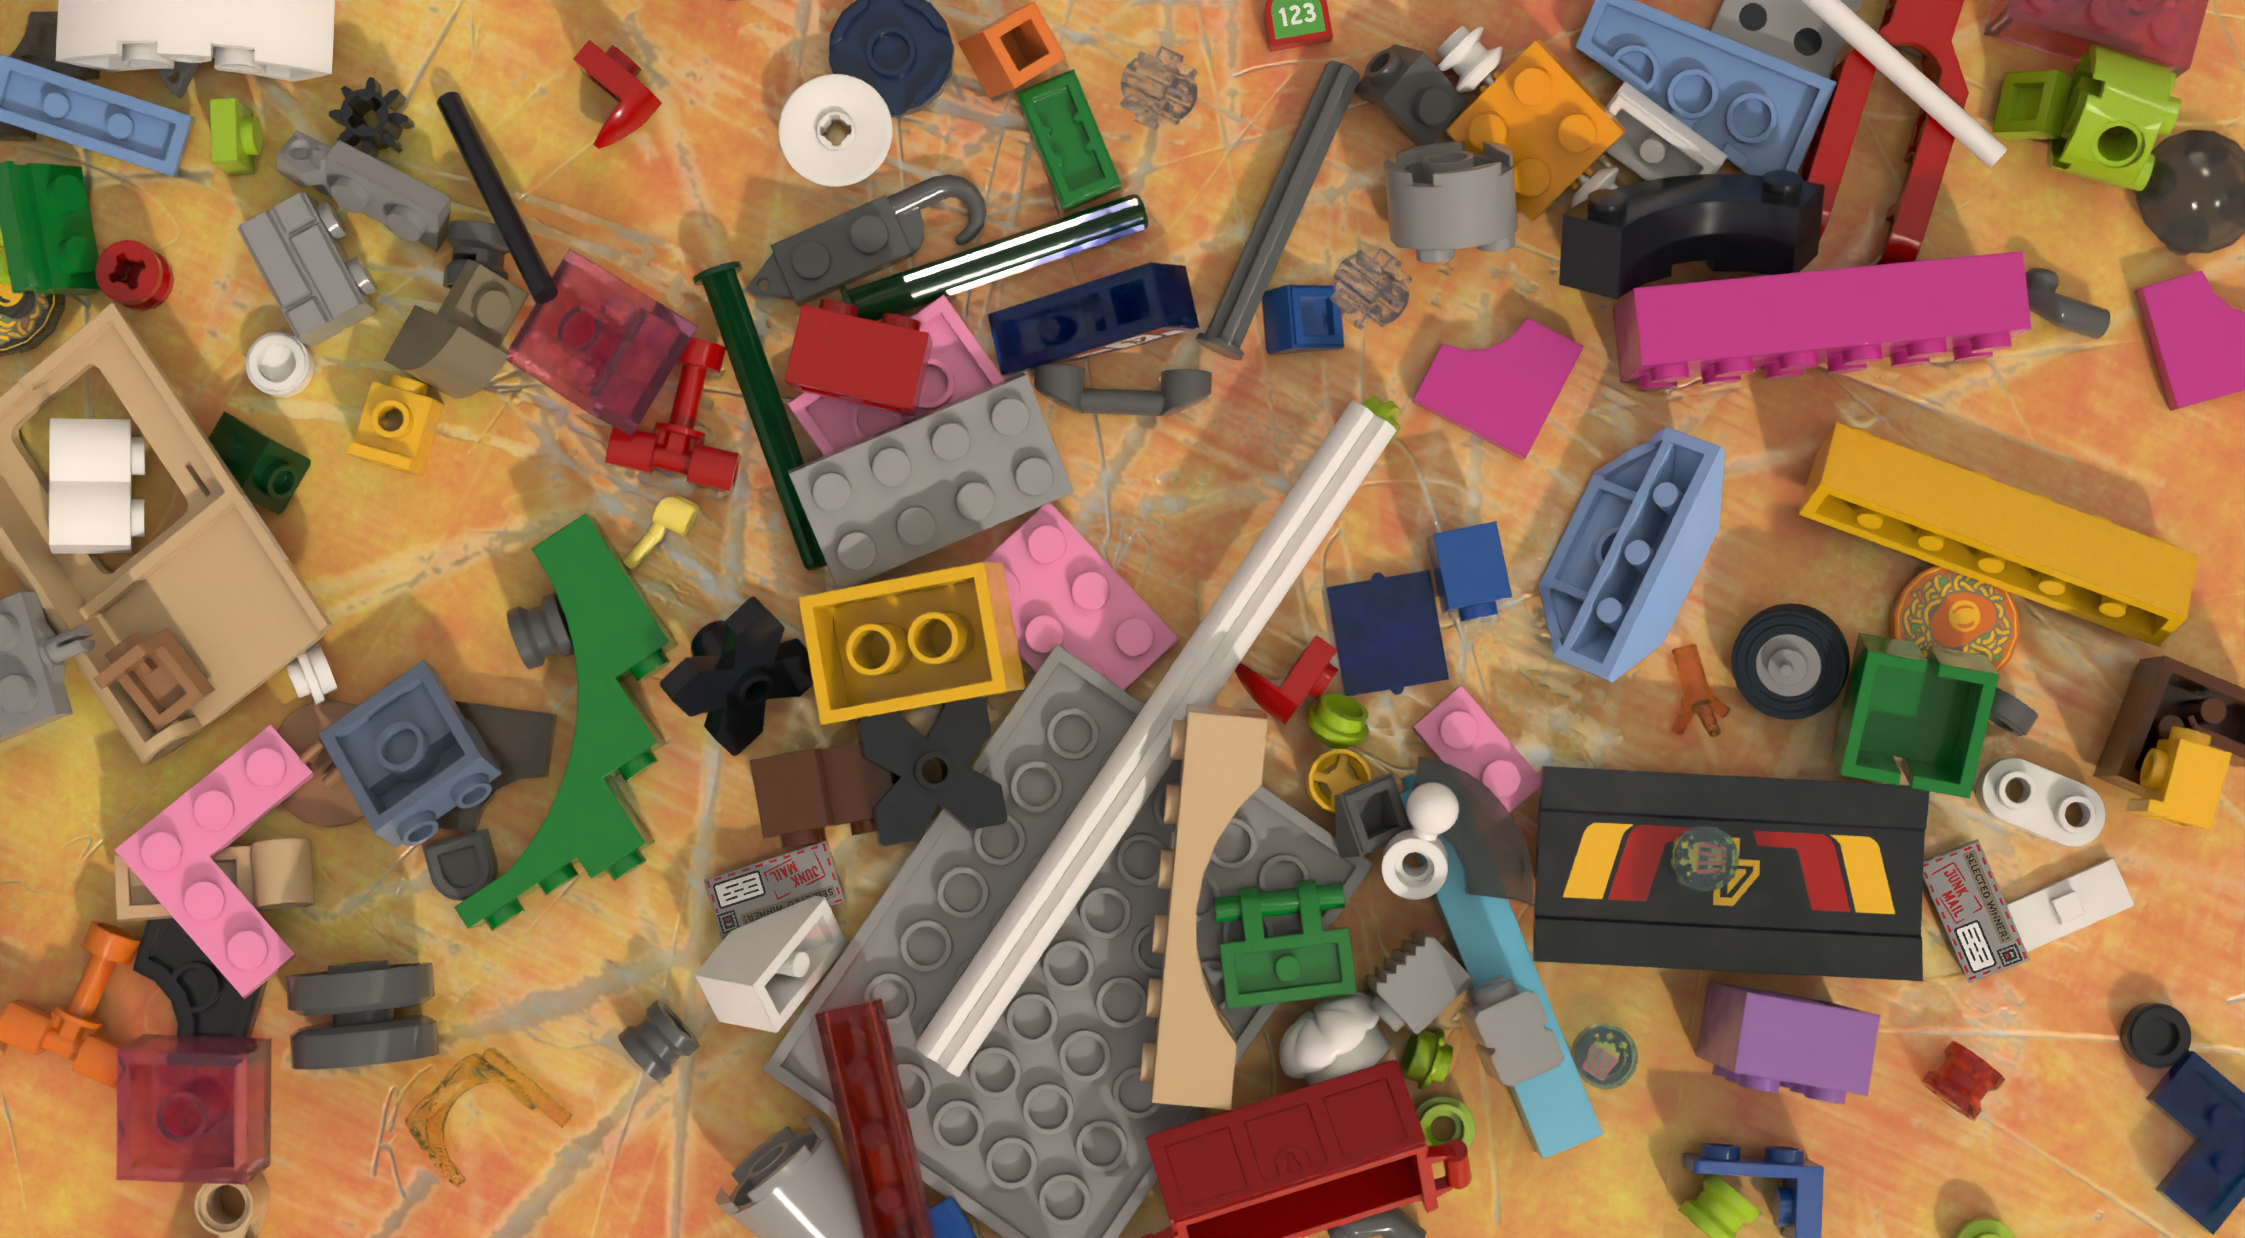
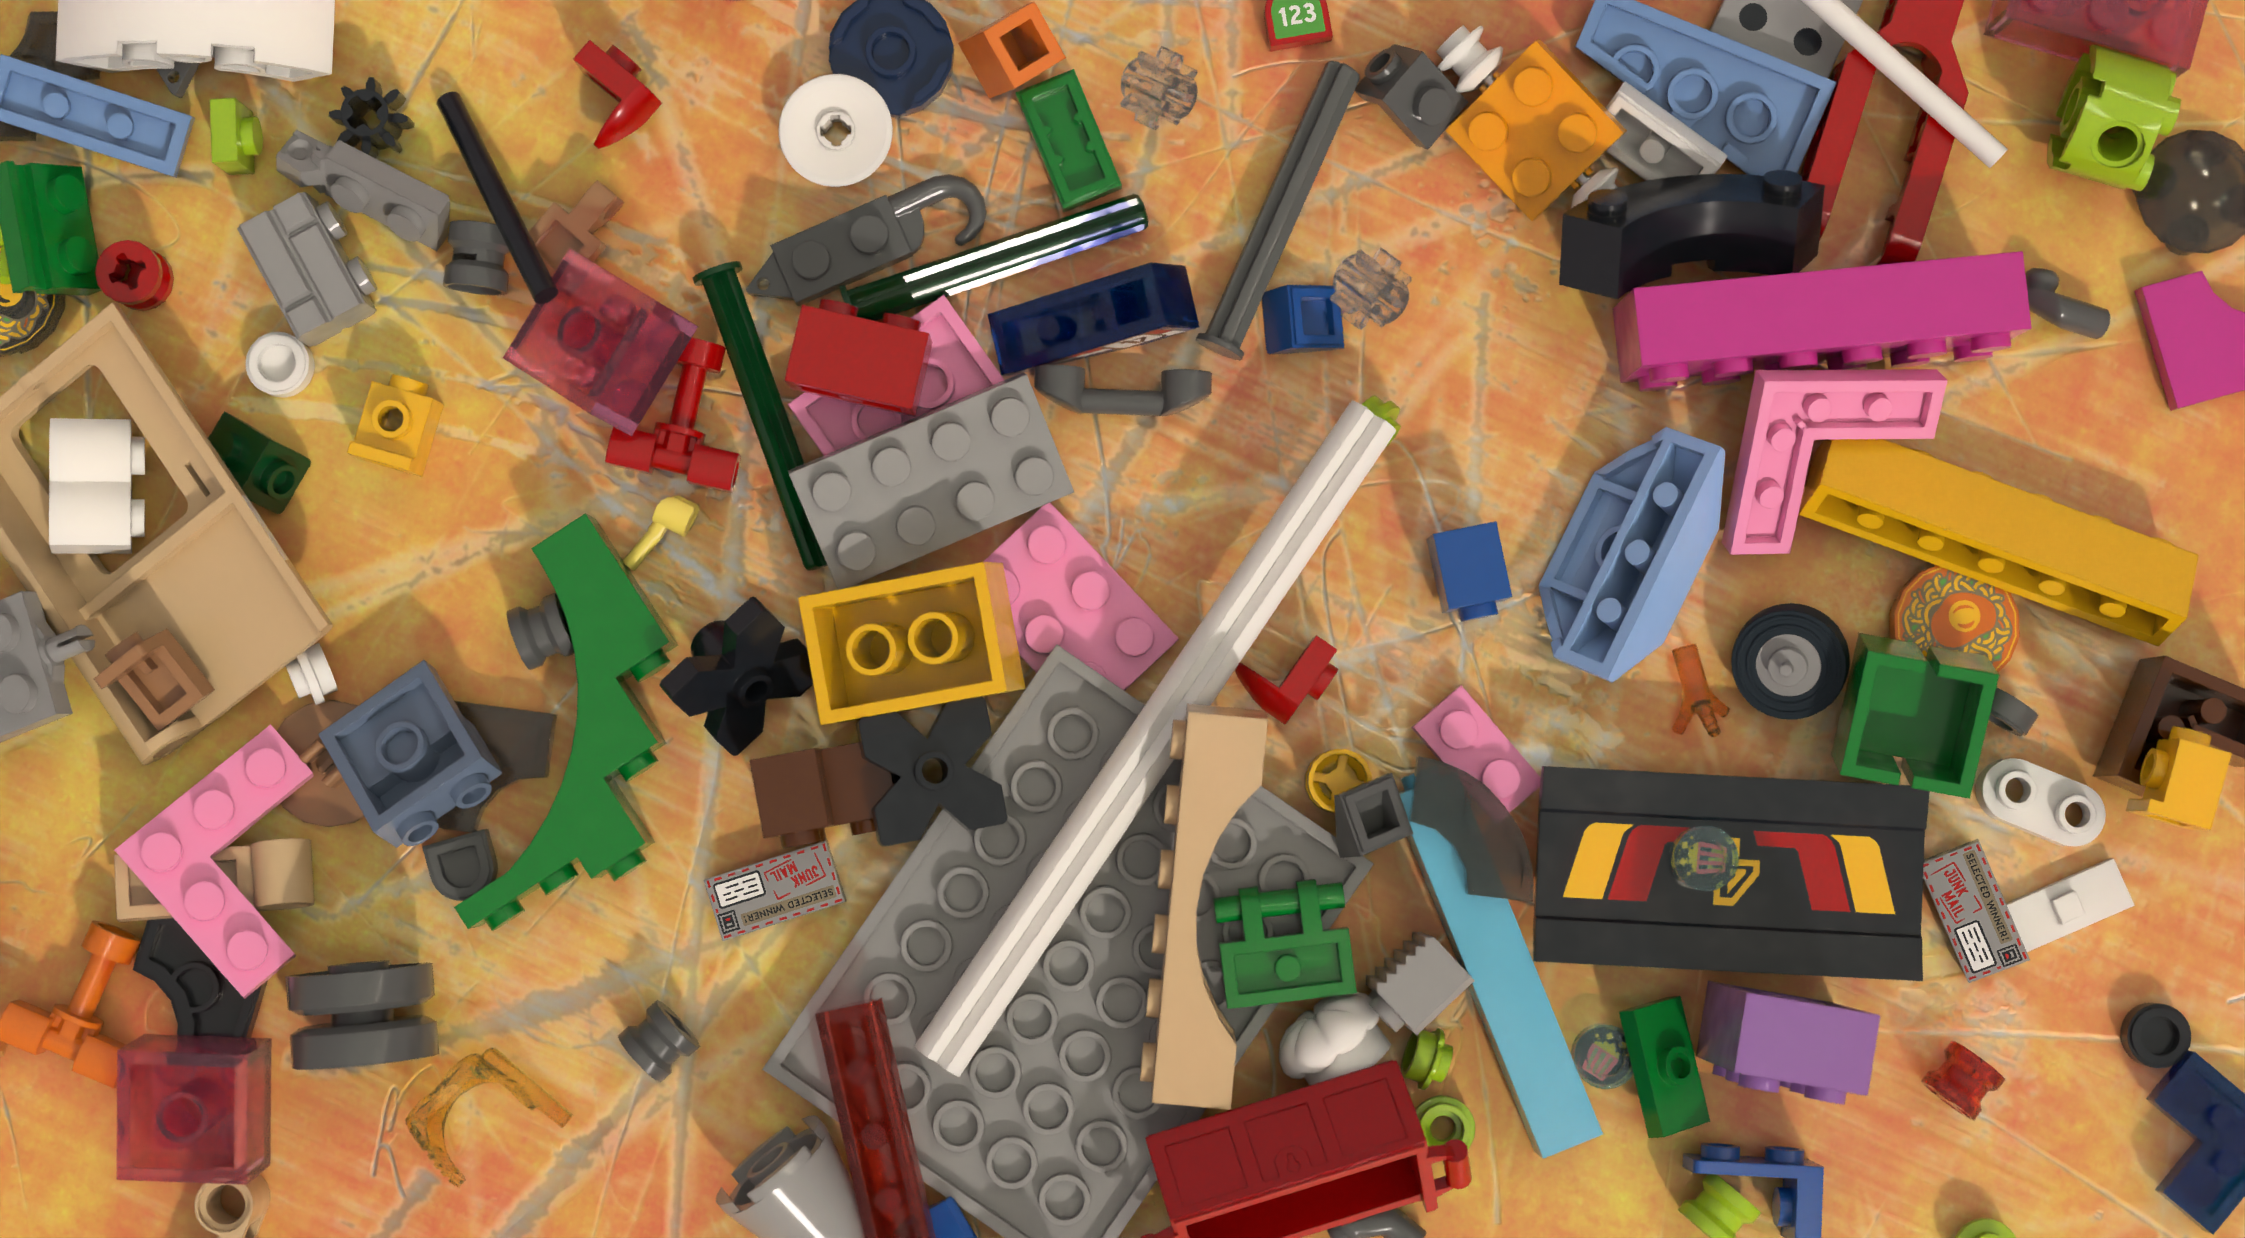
(461, 343): dark tan brick -> none
(574, 230): none -> medium nougat plate
(771, 965): white slope -> none
(1338, 721): lime plate -> none
(1387, 633): clear blue piece -> none
(1431, 811): white plate -> none
(1451, 199): light grey brick -> none
(1500, 389): dark pink tile -> none
(1510, 1031): light grey brick -> none
(1664, 1067): none -> green plate
(1808, 405): none -> bright pink plate
(2032, 105): lime plate -> none

